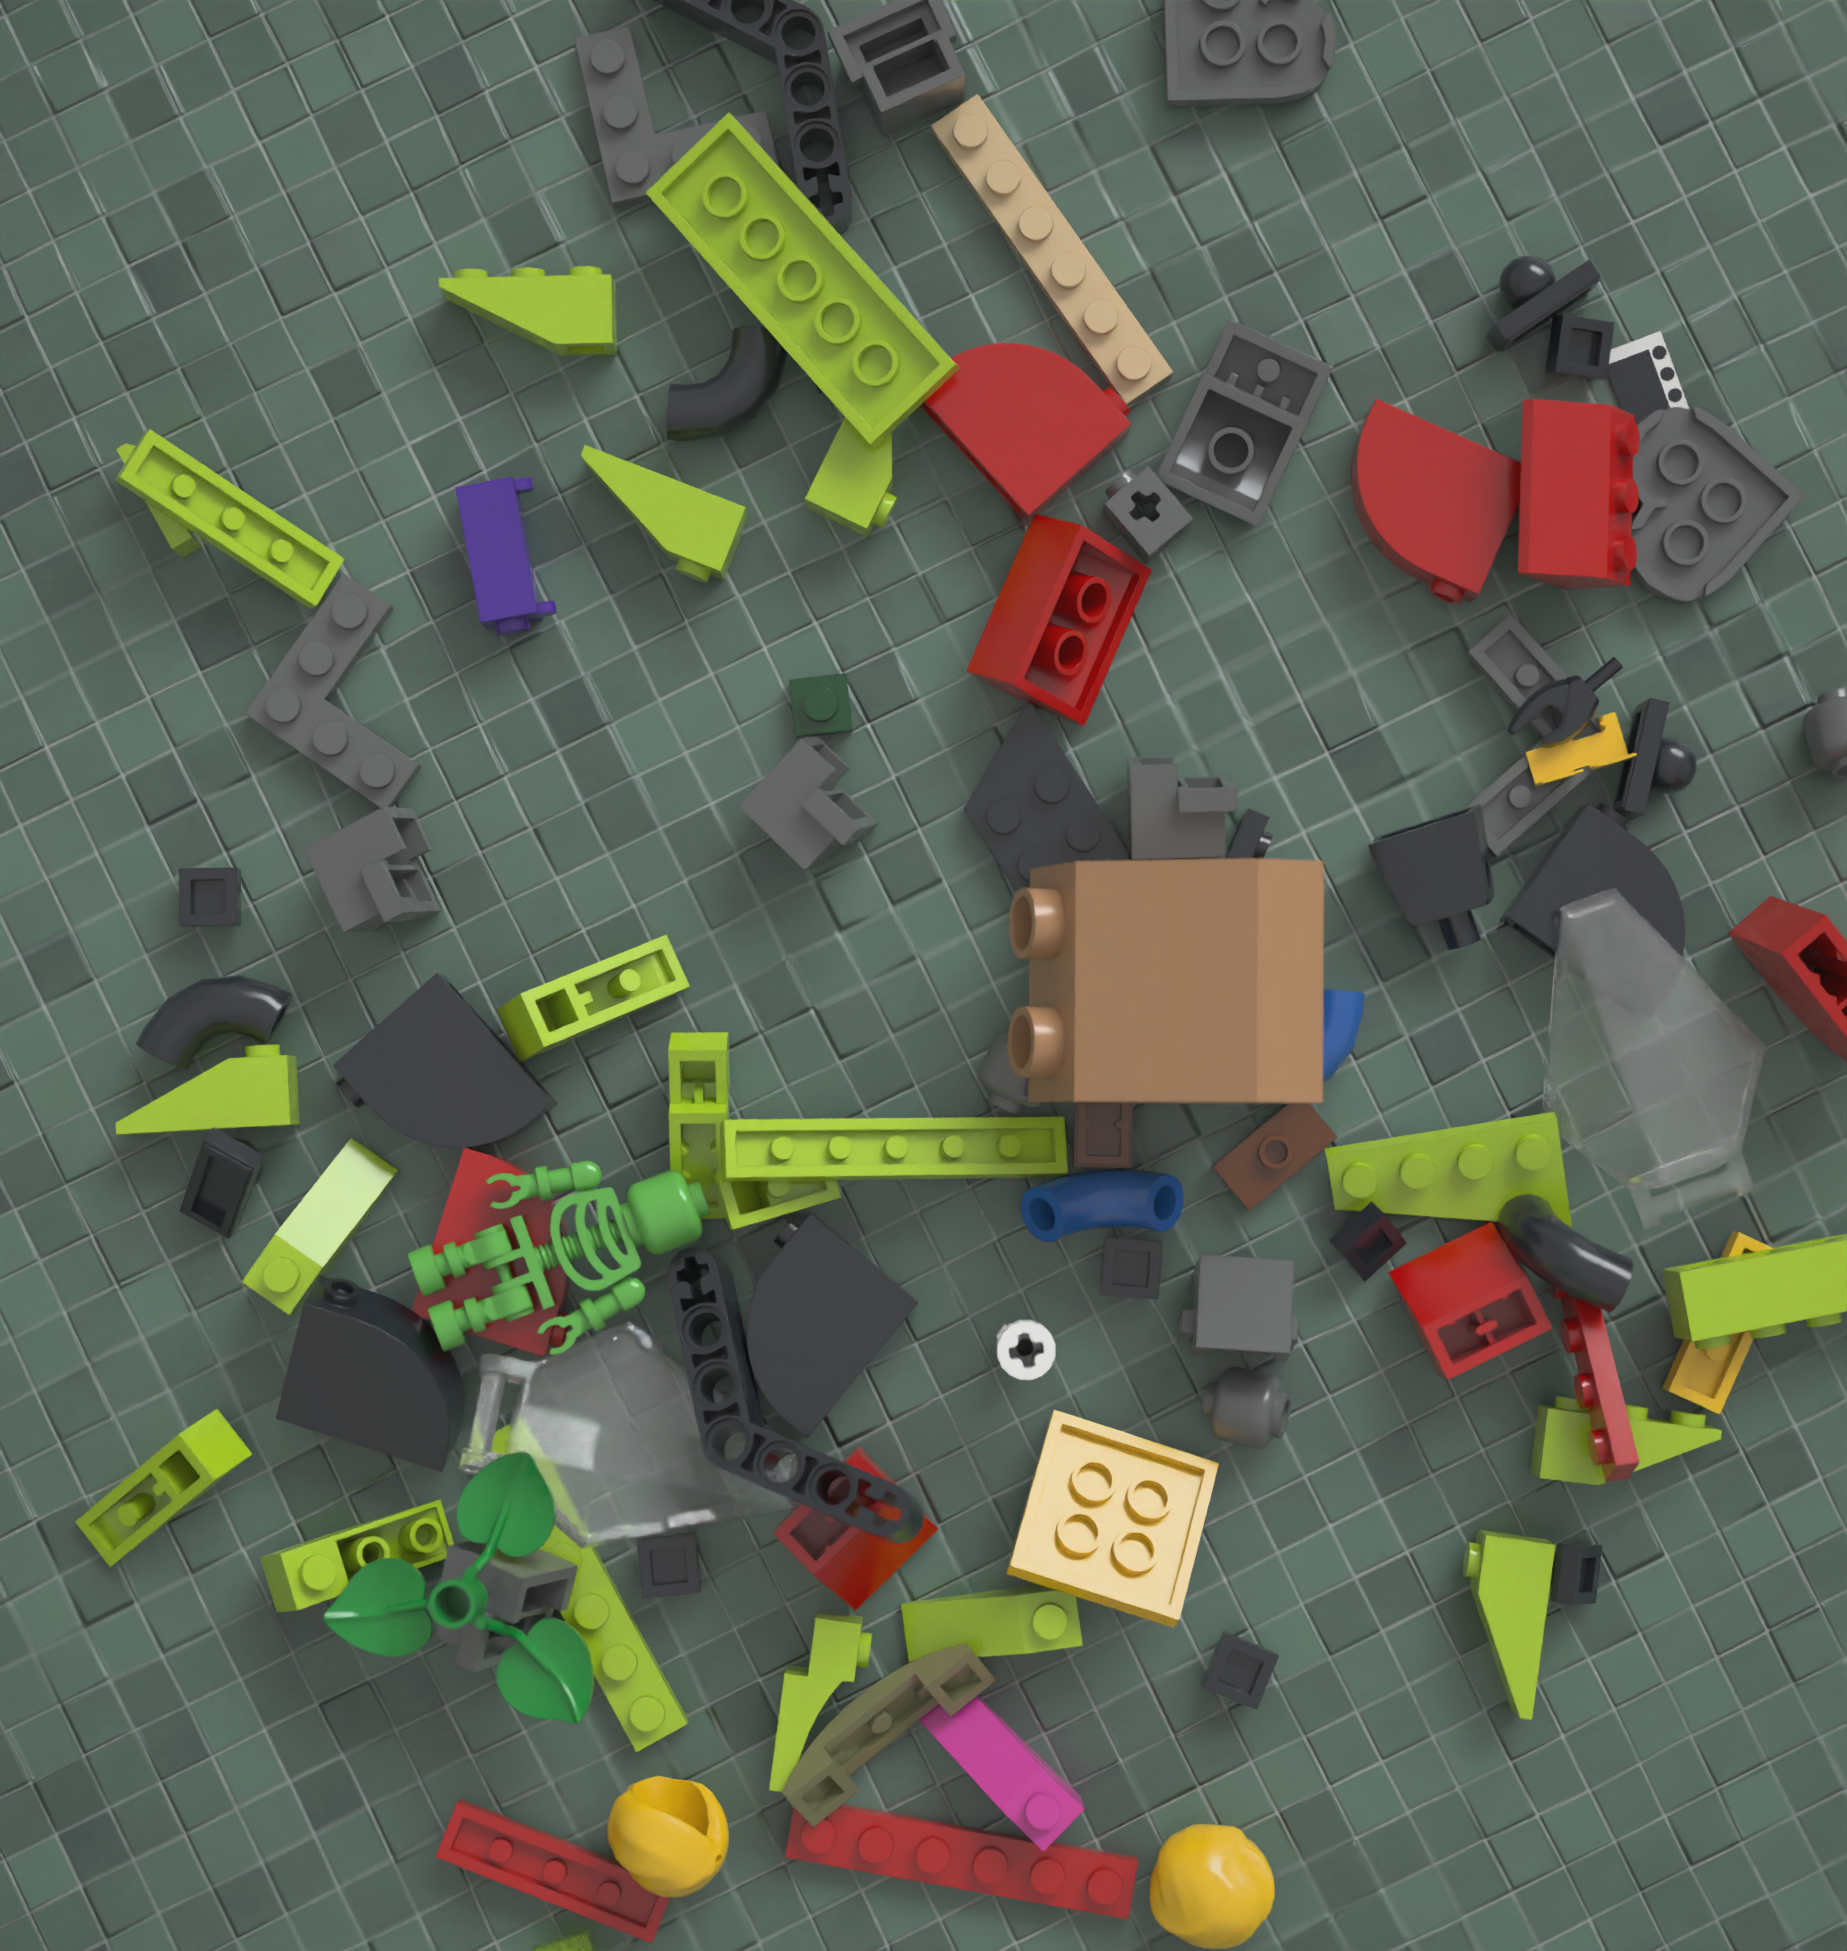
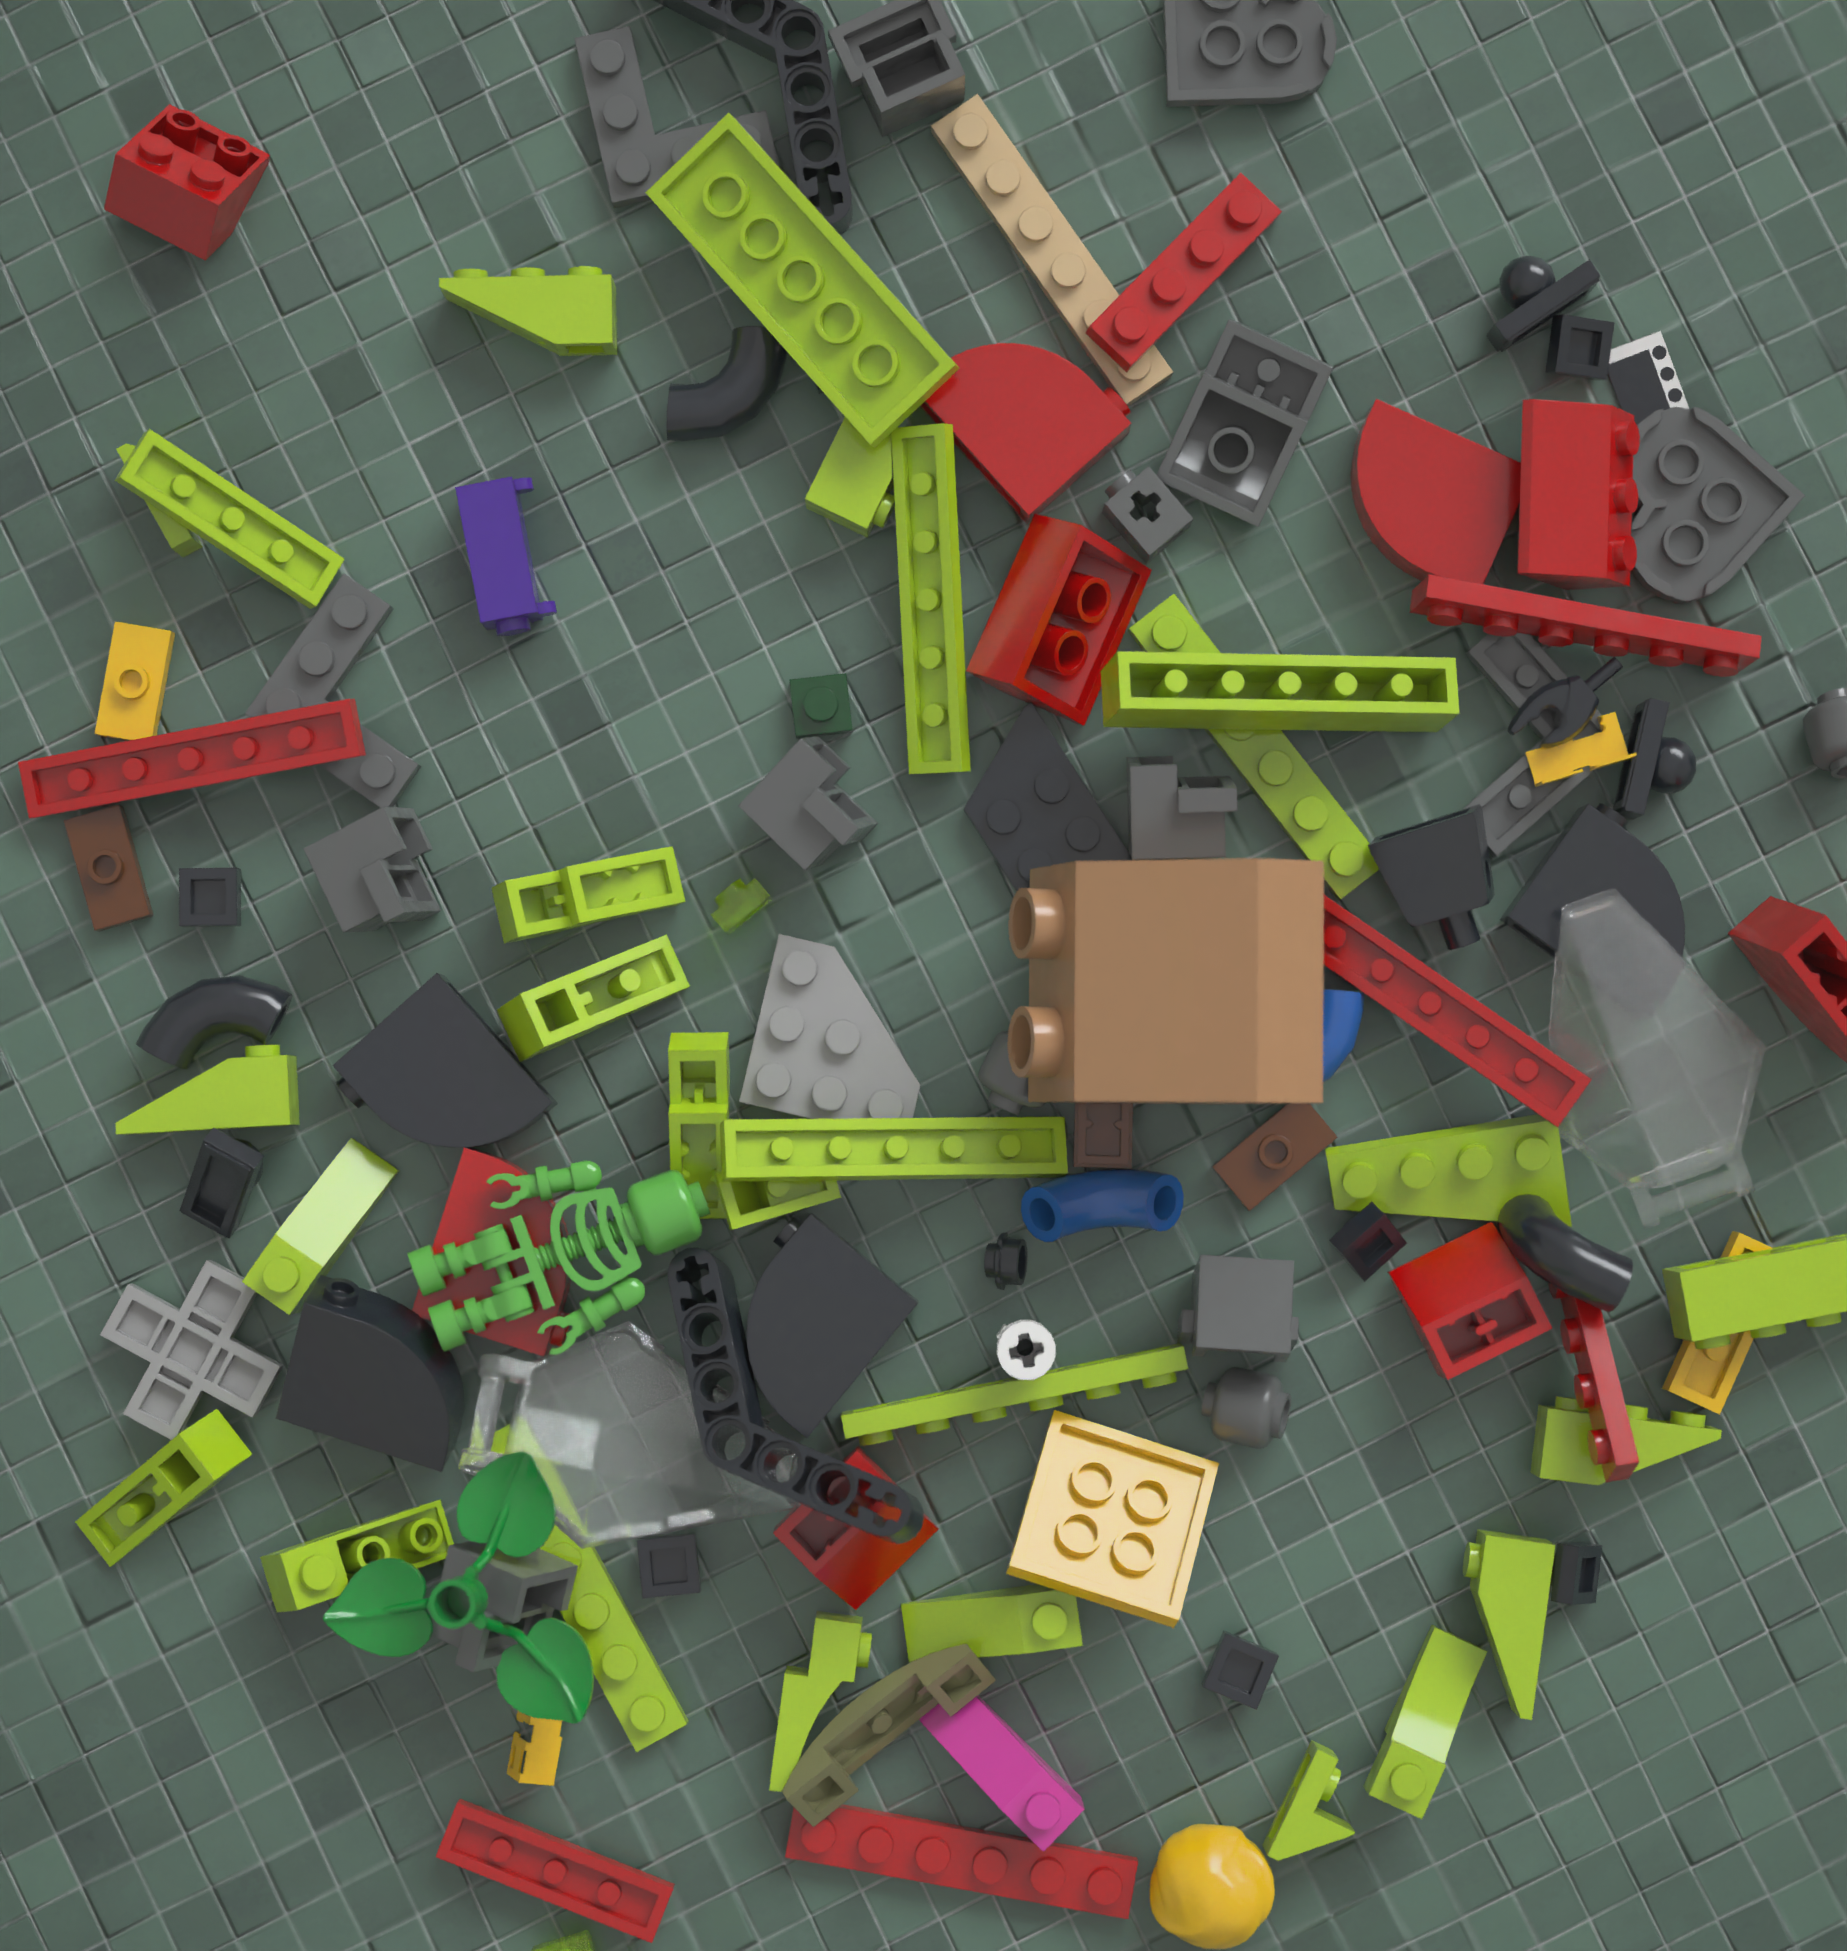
(108, 868): none -> reddish brown plate
(134, 682): none -> yellow plate
(185, 181): none -> red slope
(191, 1350): none -> light grey plate
(192, 758): none -> red plate
(541, 1752): none -> yellow piece
(587, 894): none -> lime slope
(669, 1835): yellow piece -> none
(681, 519): lime slope -> none
(739, 903): none -> clear neon green plate
(822, 1043): none -> light grey plate
(930, 599): none -> lime plate
(988, 1399): none -> lime plate
(1006, 1261): none -> black plate
(1131, 1268): black plate -> none
(1183, 272): none -> red plate
(1250, 838): black plate -> none
(1272, 767): none -> lime plate
(1279, 692): none -> lime brick
(1299, 1821): none -> lime slope
(1424, 1722): none -> lime slope
(1449, 1016): none -> red plate
(1568, 622): none -> red plate

